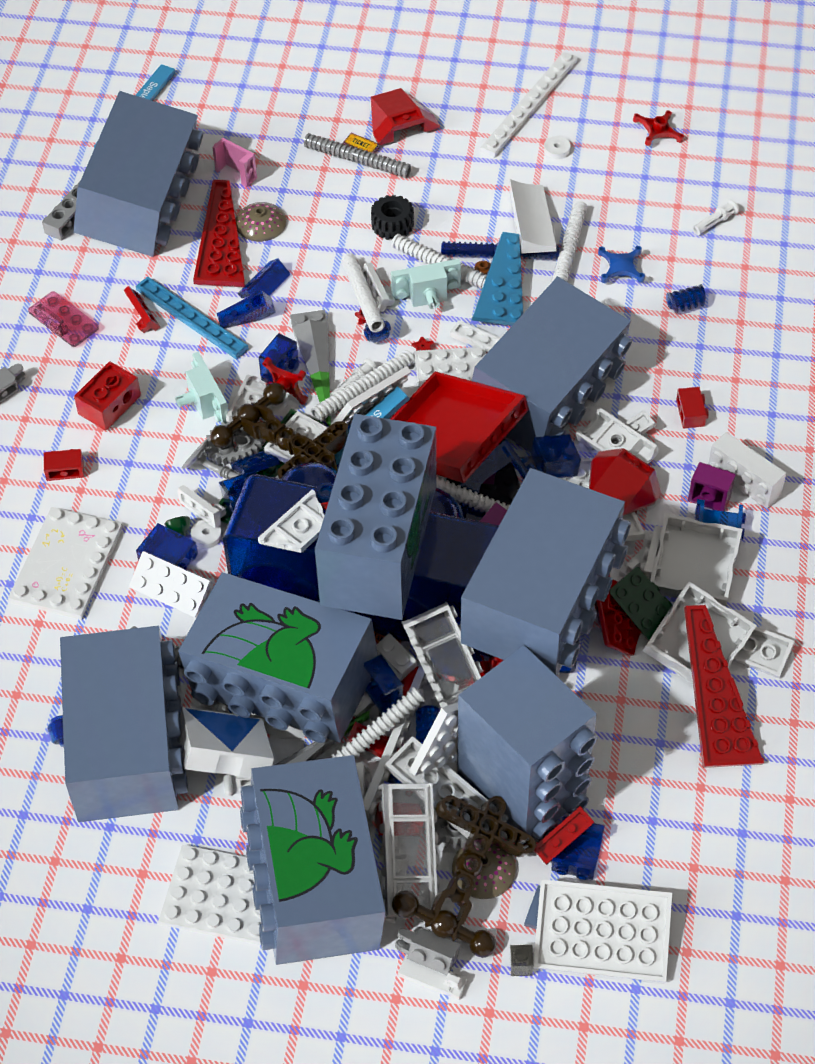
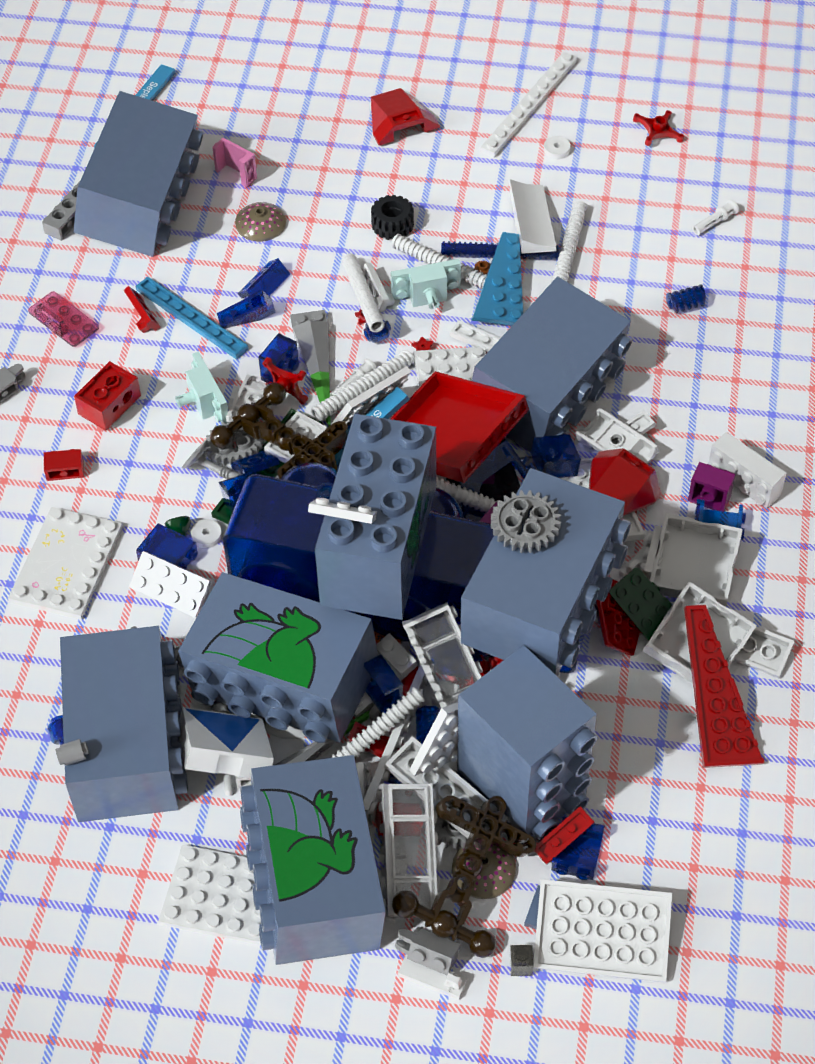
(72, 752): none -> light grey brick
(201, 507): white hinge -> none
(219, 249): red wing -> none
(297, 527): white wing -> none
(342, 510): none -> white plate
(358, 155): light grey piece -> none
(361, 143): tile -> none
(508, 521): none -> light grey gear
(621, 264): blue piece -> none
(691, 407): red brick -> none

